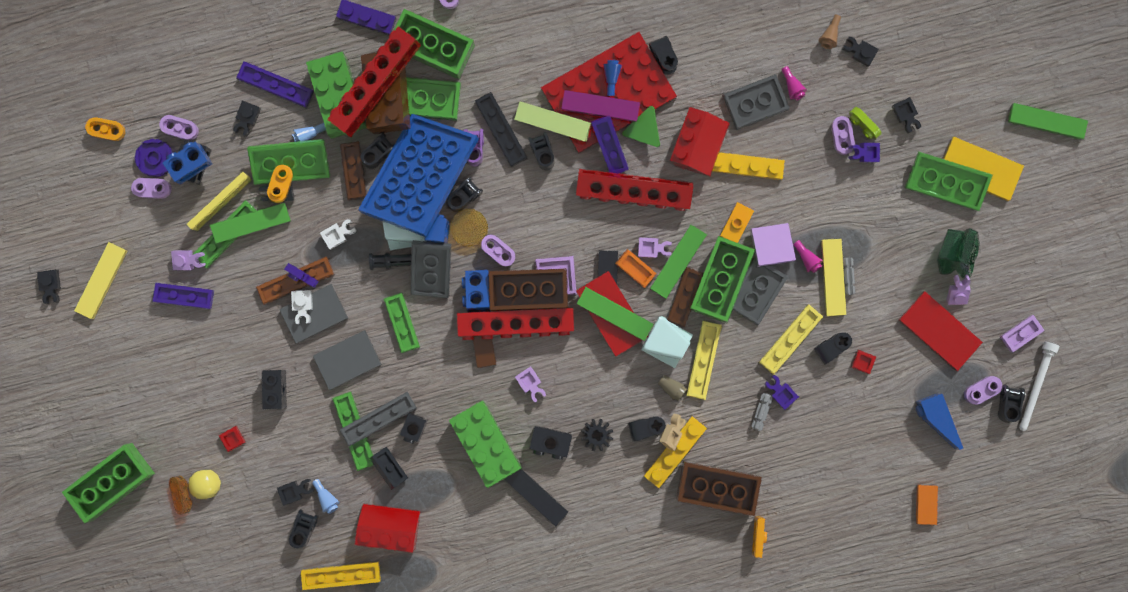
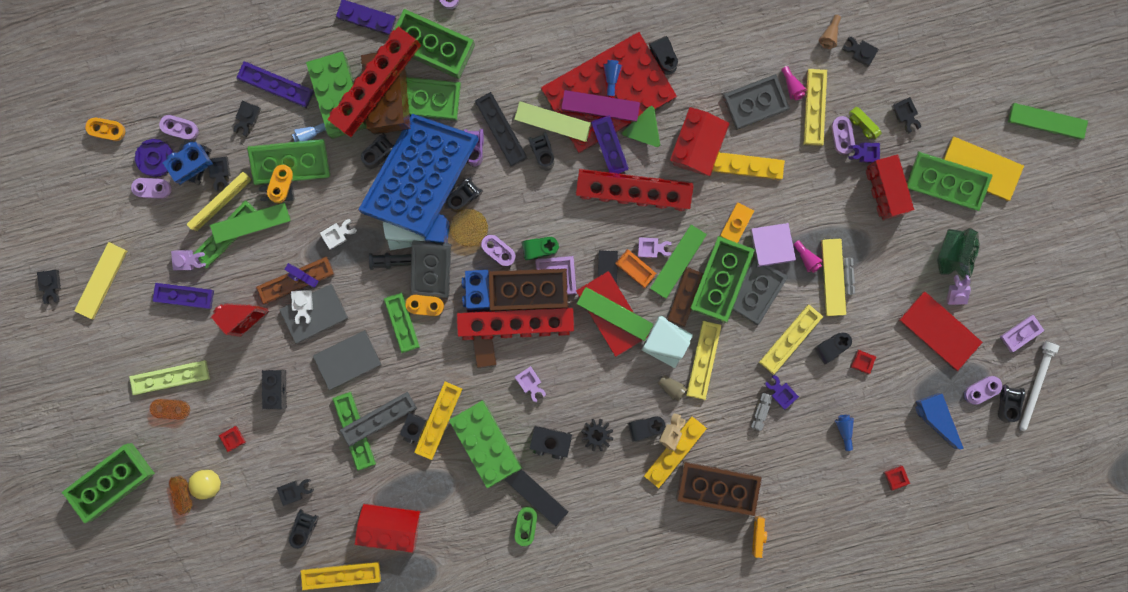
(169, 377): none -> yellowish green tile
(169, 409): none -> clear orange plate
(219, 170): none -> black plate
(236, 318): none -> red slope
(327, 500): light blue cone -> none
(353, 170): reddish brown tile -> none
(388, 468): black plate -> none
(424, 305): none -> light orange plate
(438, 420): none -> yellow plate
(525, 526): none -> bright green plate
(536, 248): none -> green piece
(815, 107): none -> light yellow tile
(845, 427): none -> blue cone
(889, 187): none -> red brick
(896, 477): none -> red tile
(926, 504): orange tile -> none

